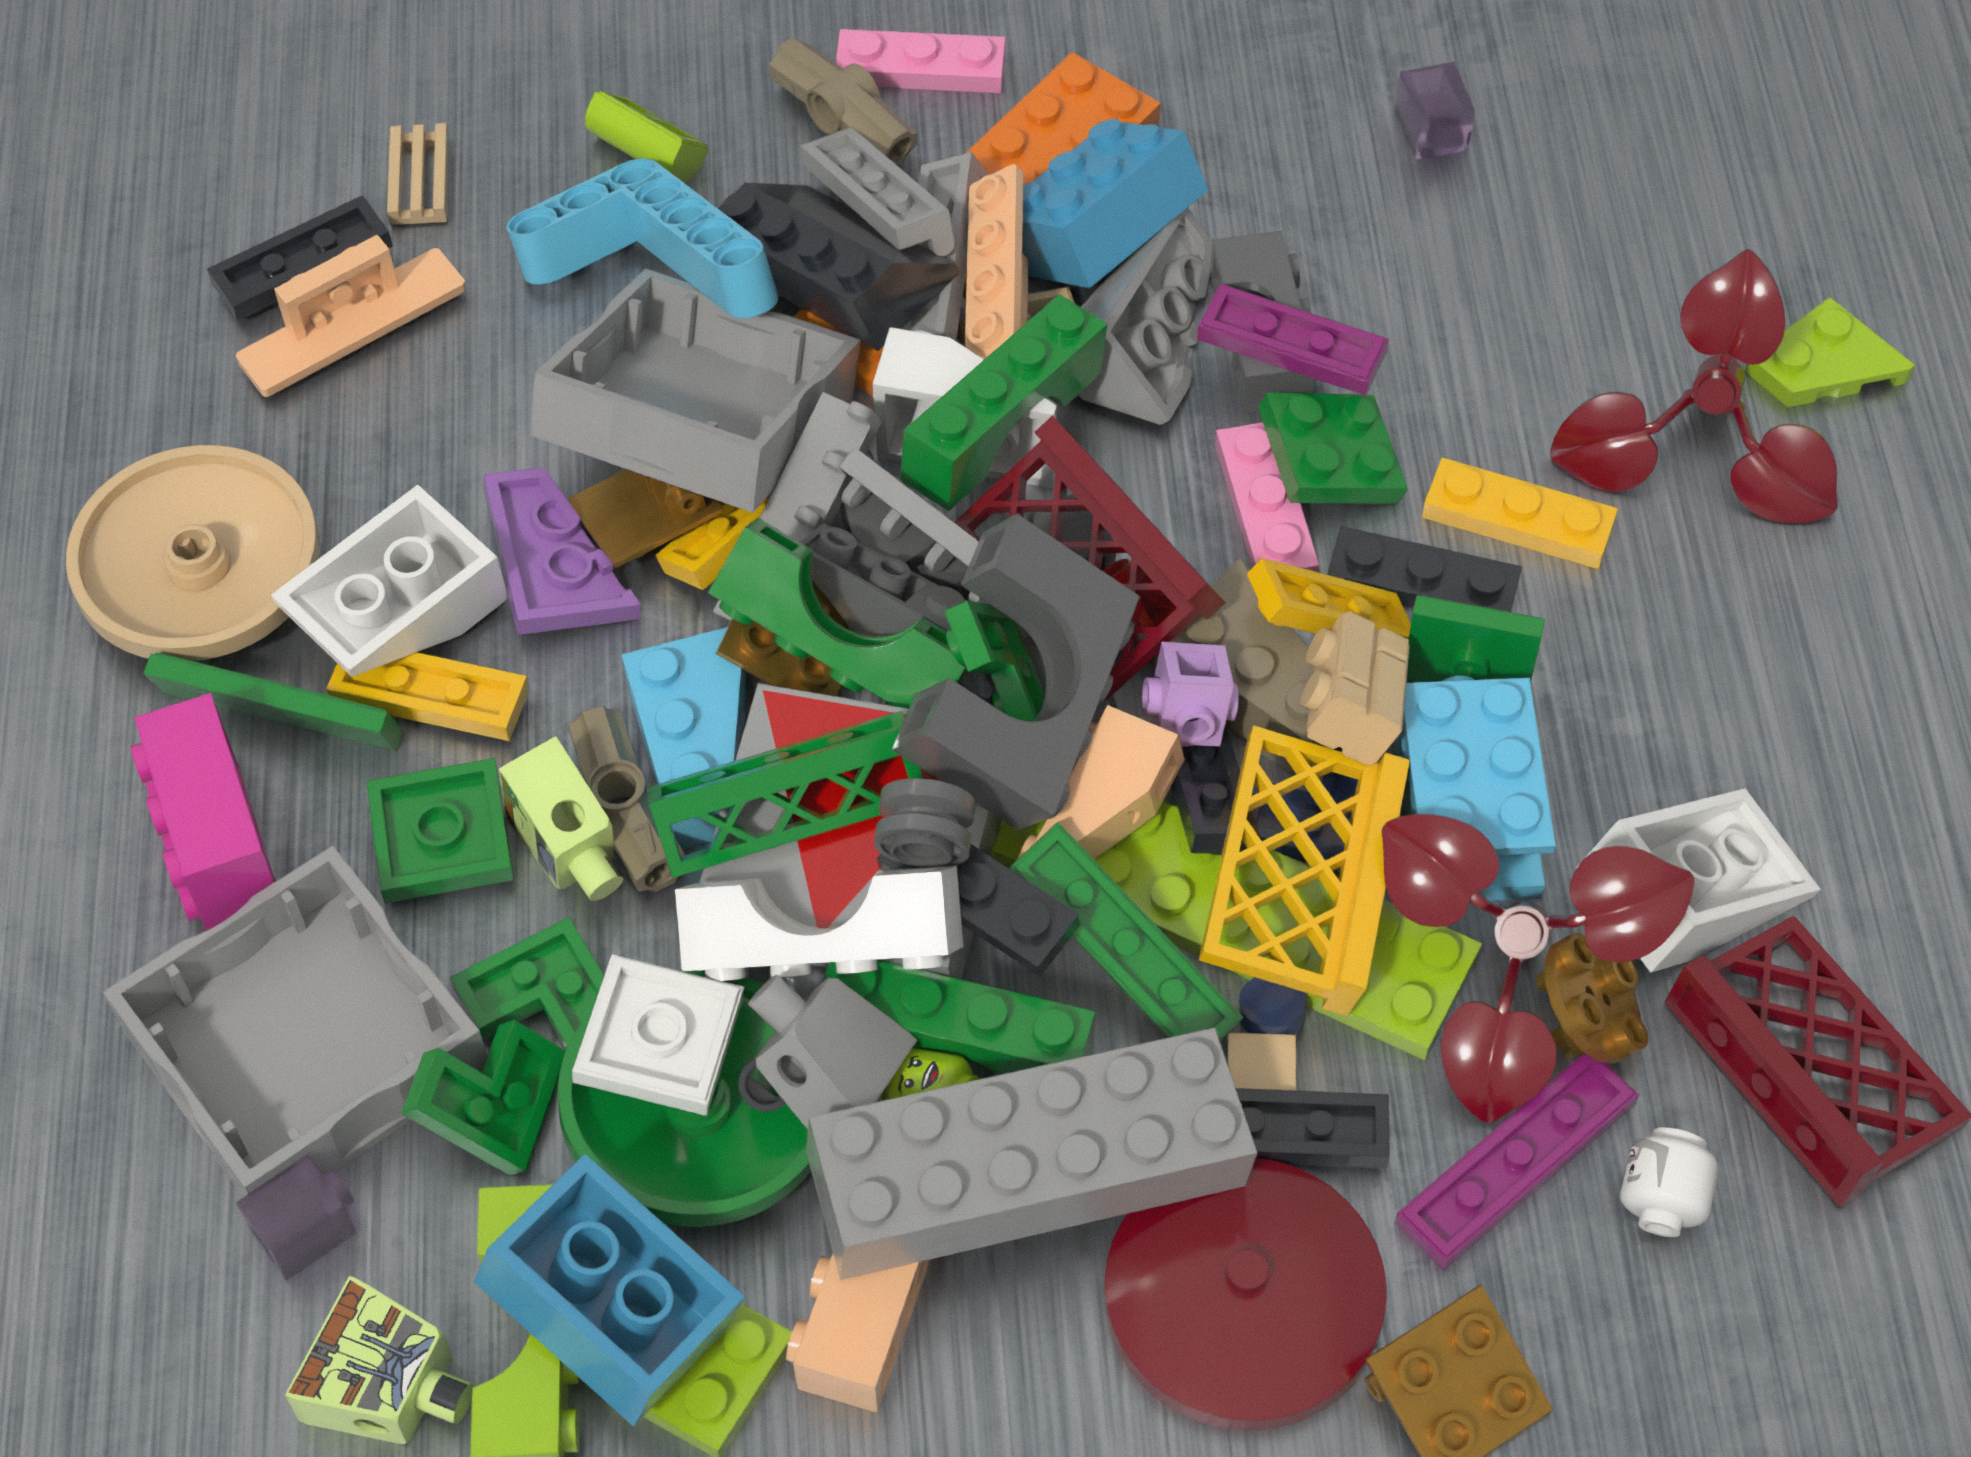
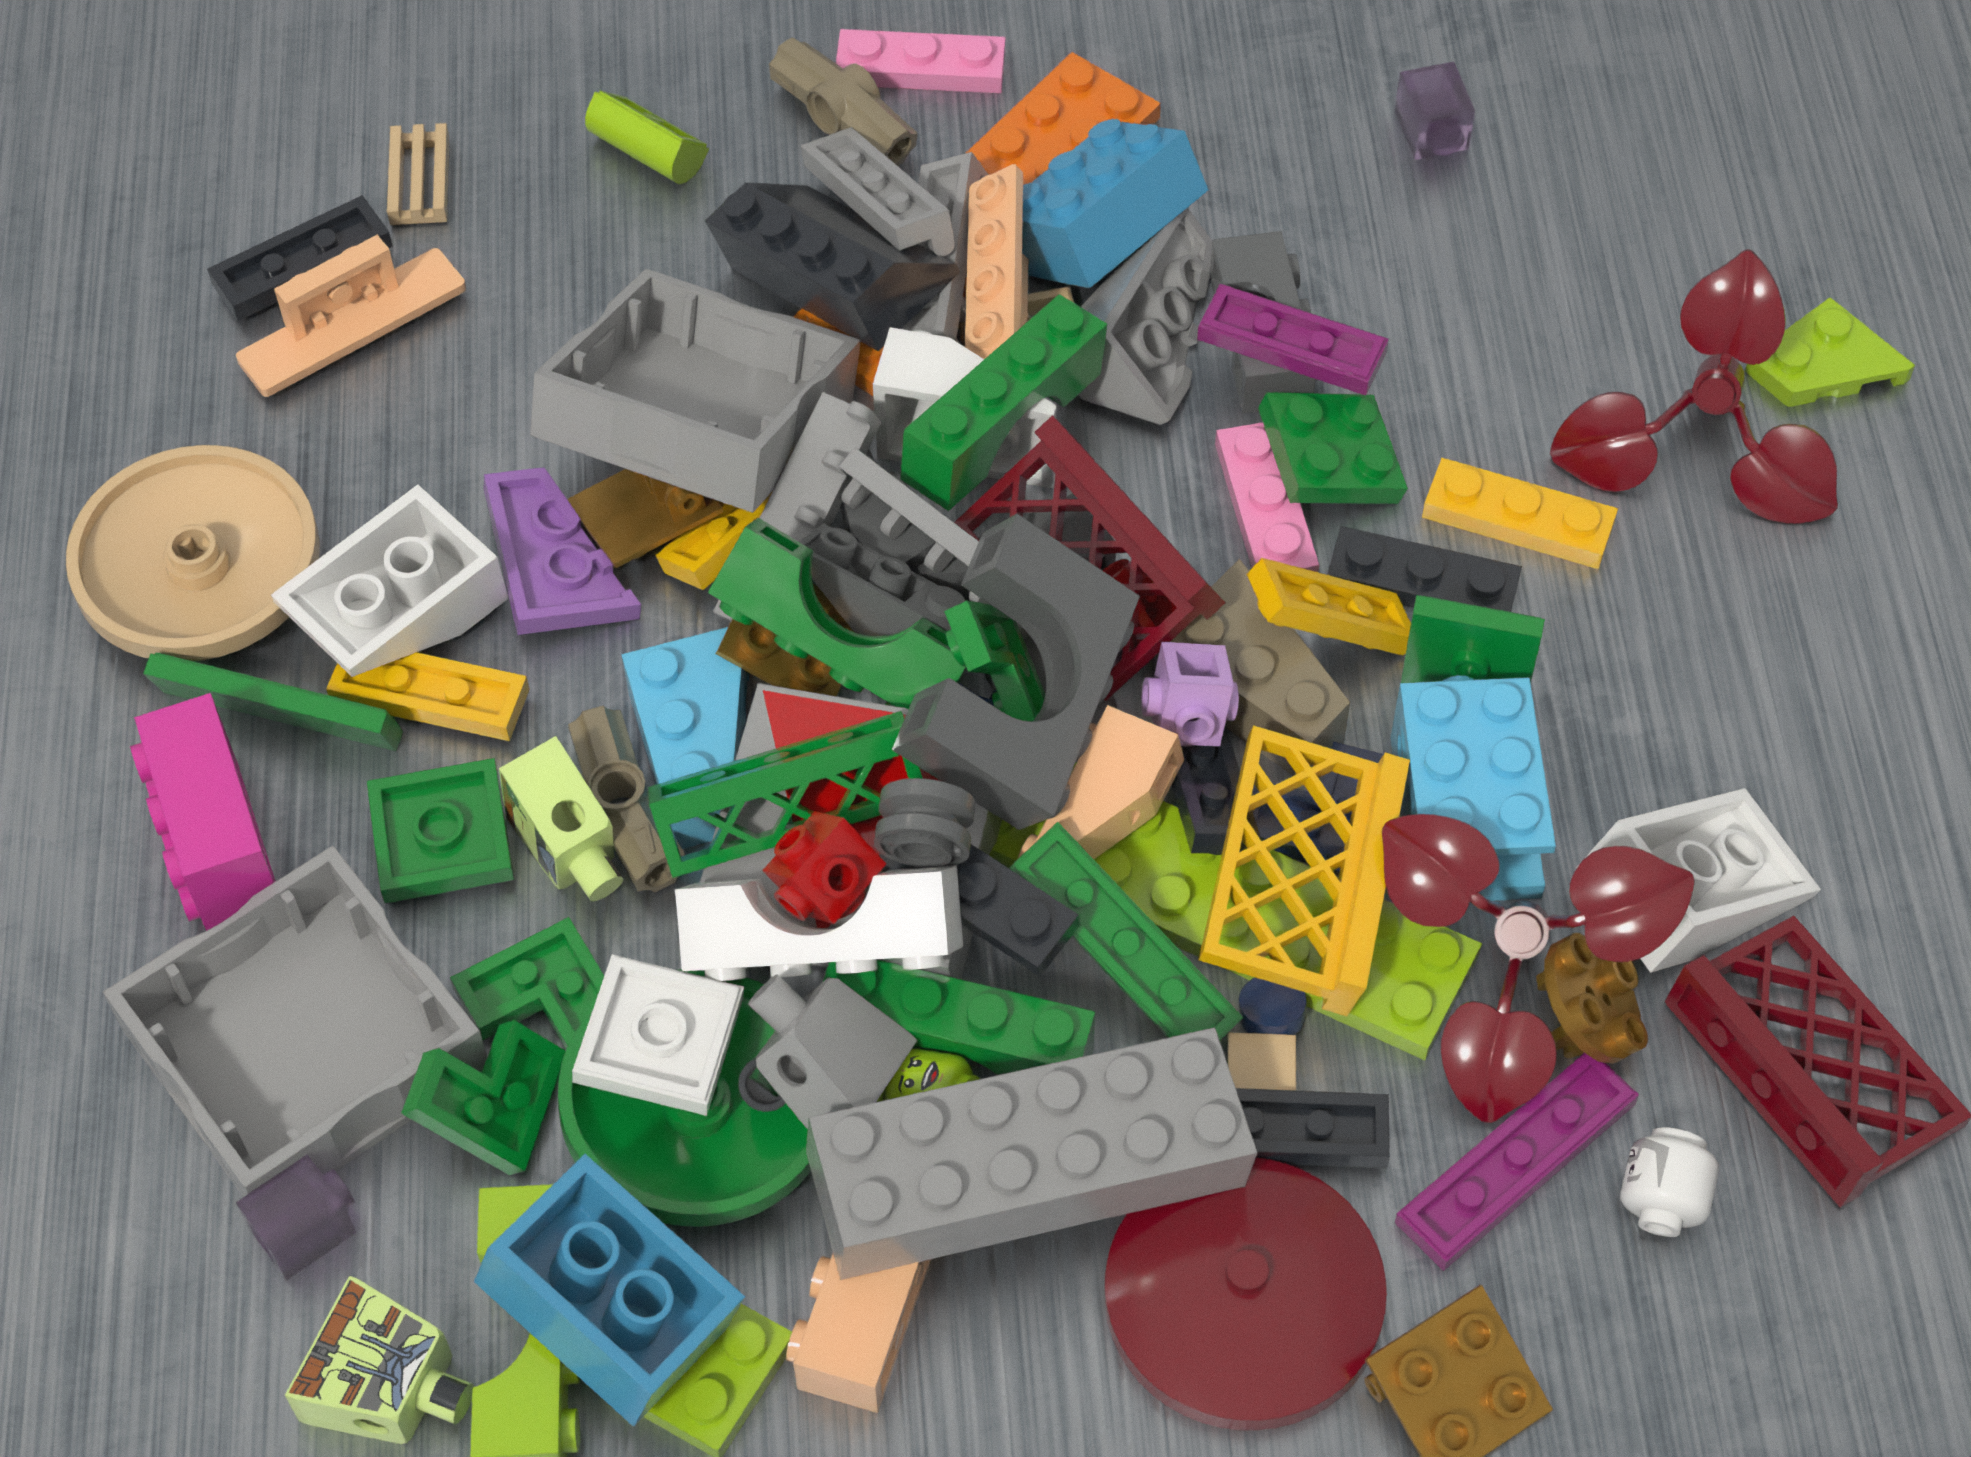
(662, 214): medium azure beam -> none
(822, 868): none -> red brick
(1356, 687): tan brick -> none

